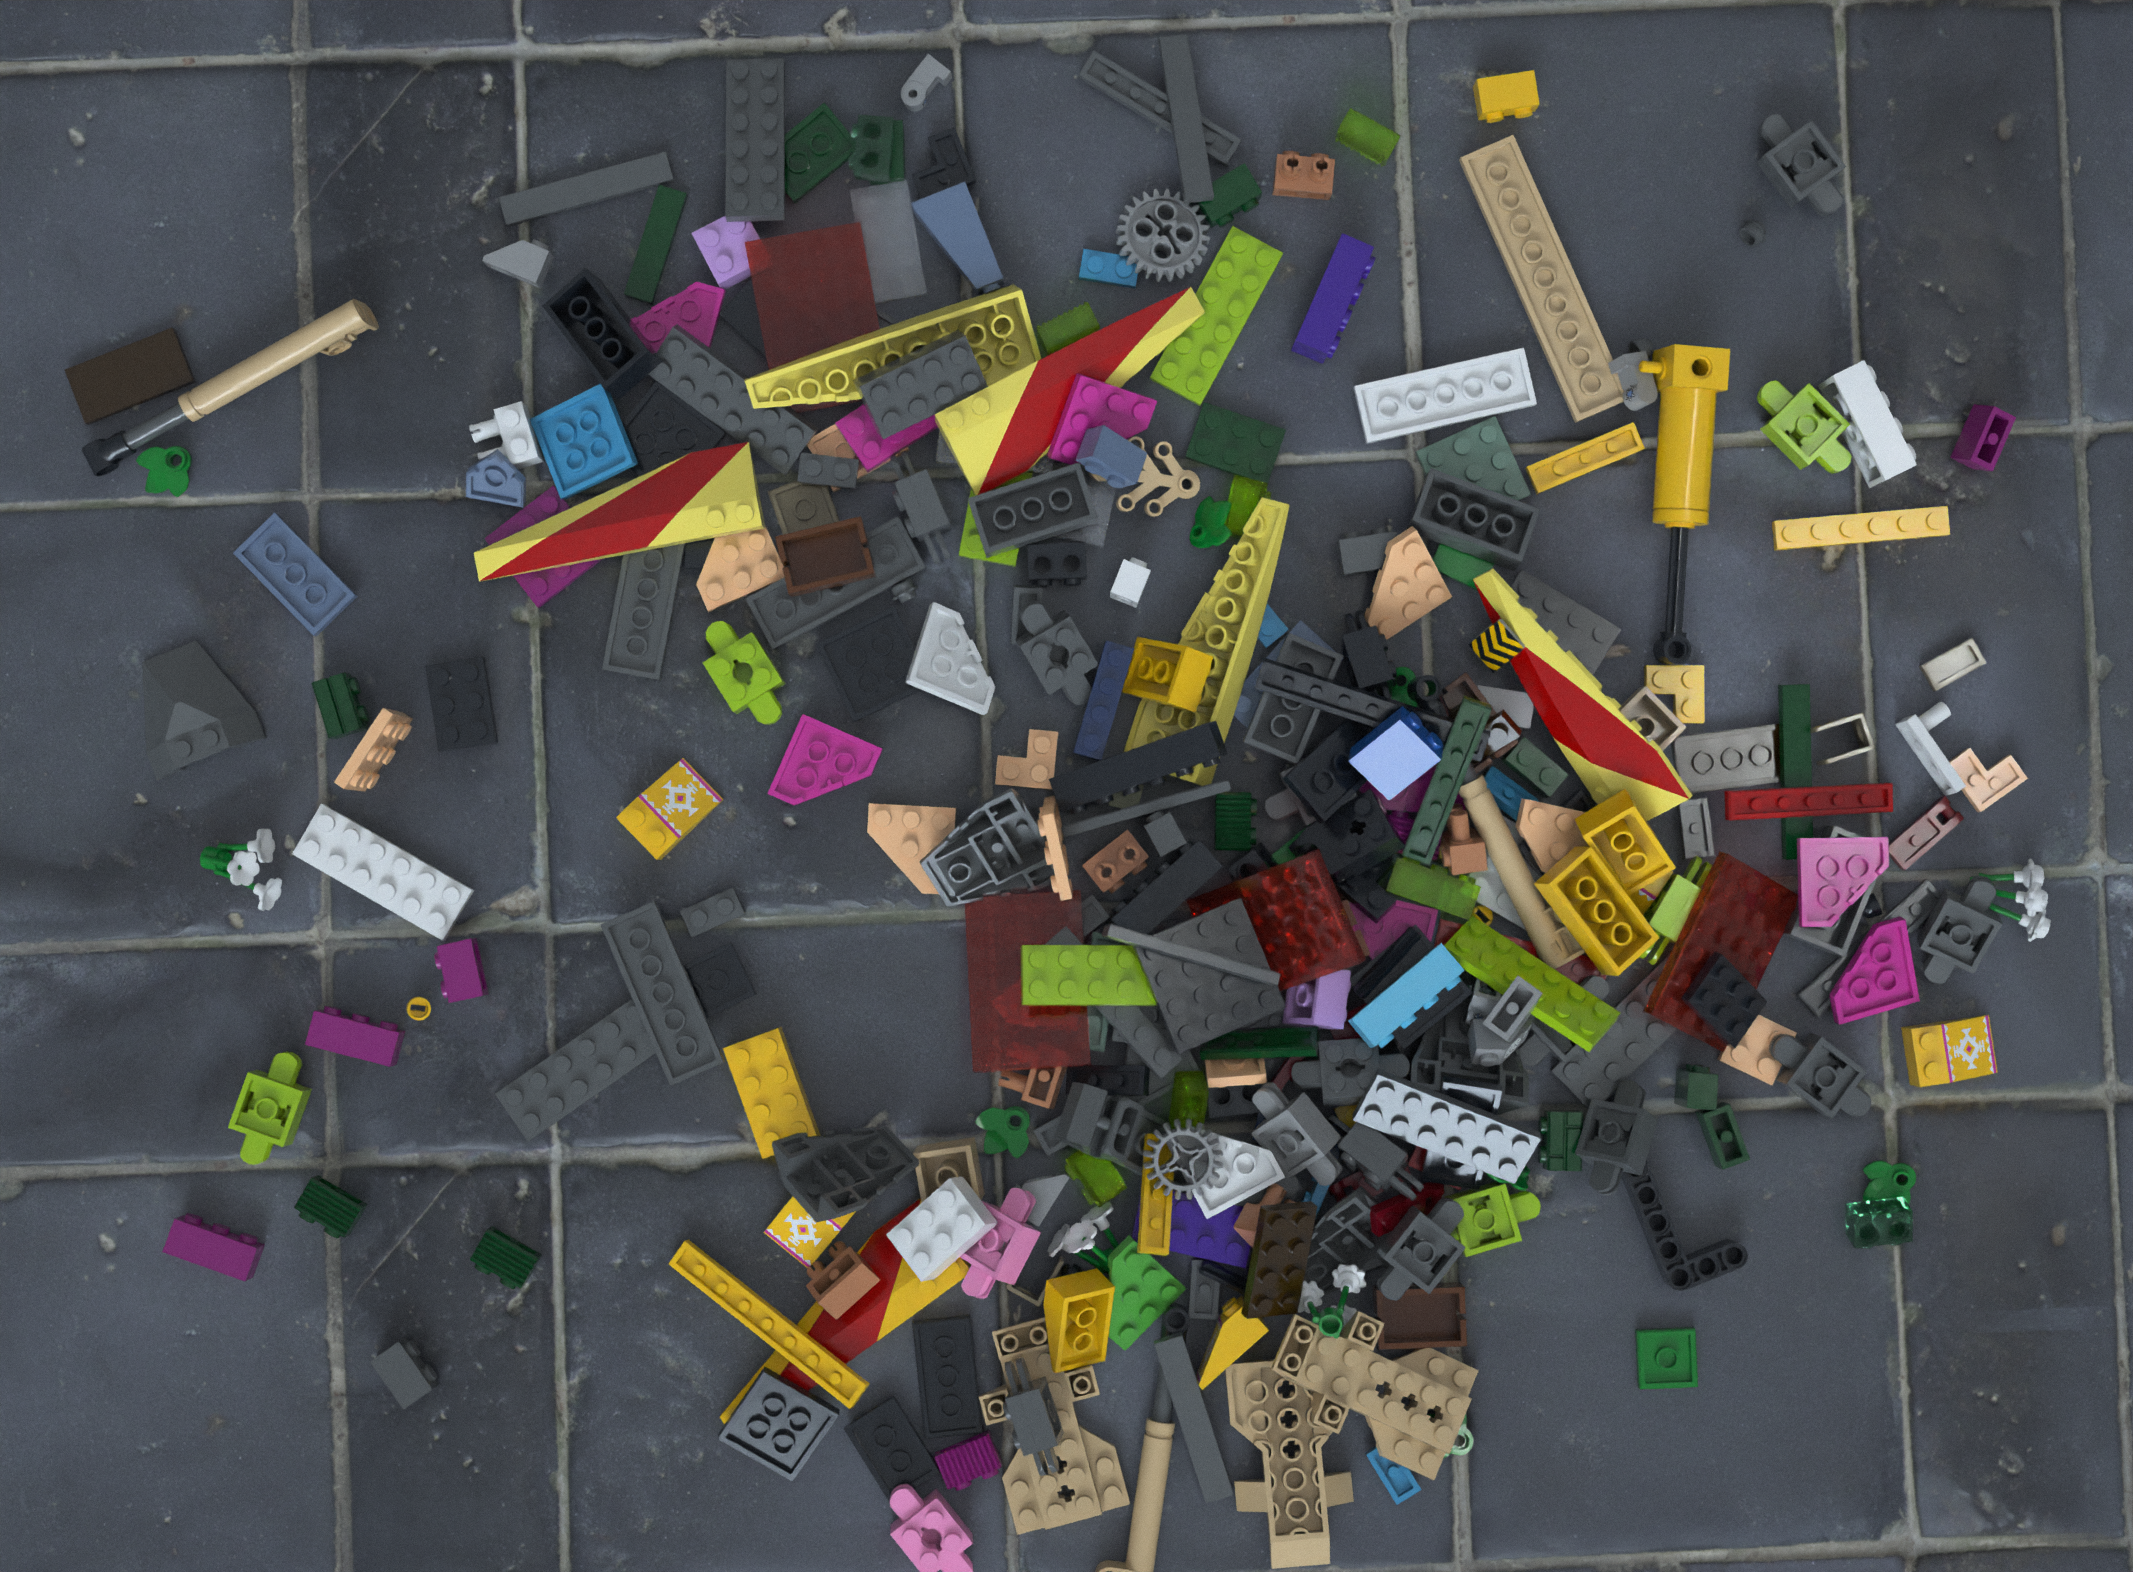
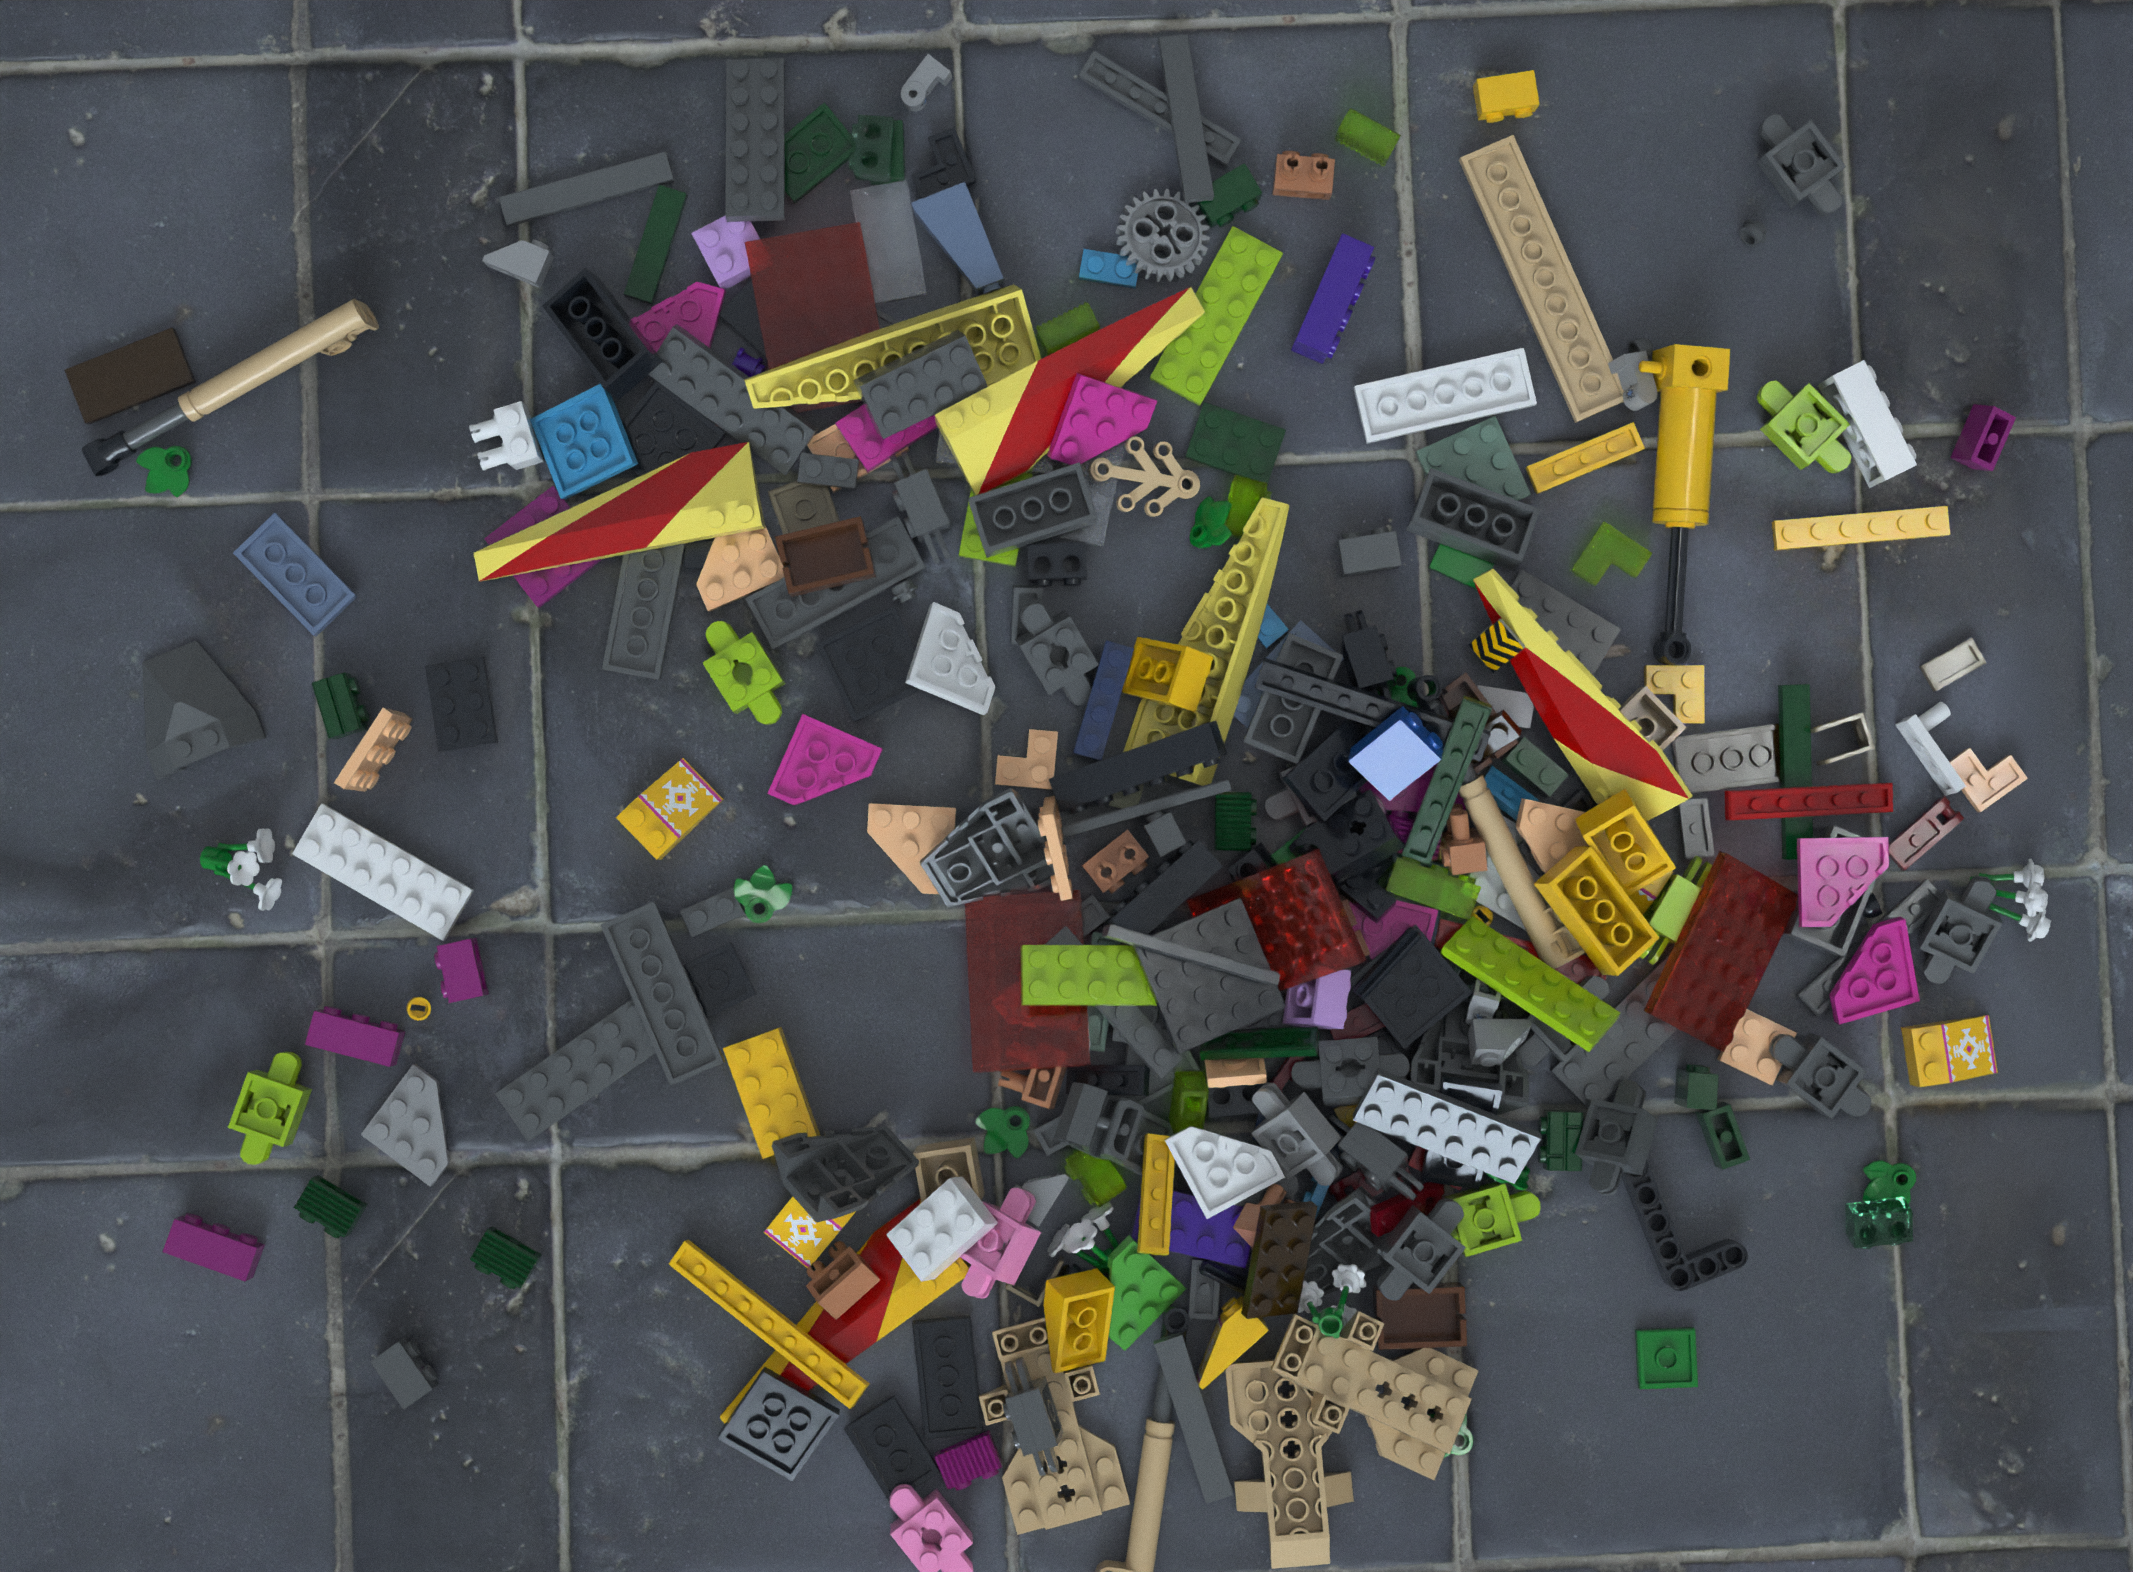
(413, 1126): none -> light grey plate
(496, 481): sand blue plate -> none
(748, 364): none -> dark purple brick
(764, 890): none -> green plate
(1111, 457): sand blue brick -> none
(1130, 582): white brick -> none
(1195, 1152): light grey gear -> none
(1395, 1477): dark azure plate -> none
(1405, 586): light nougat plate -> none
(1407, 995): medium azure brick -> none
(1513, 1009): light grey slope -> none
(1610, 547): none -> clear neon green plate
(1724, 999): black plate -> none

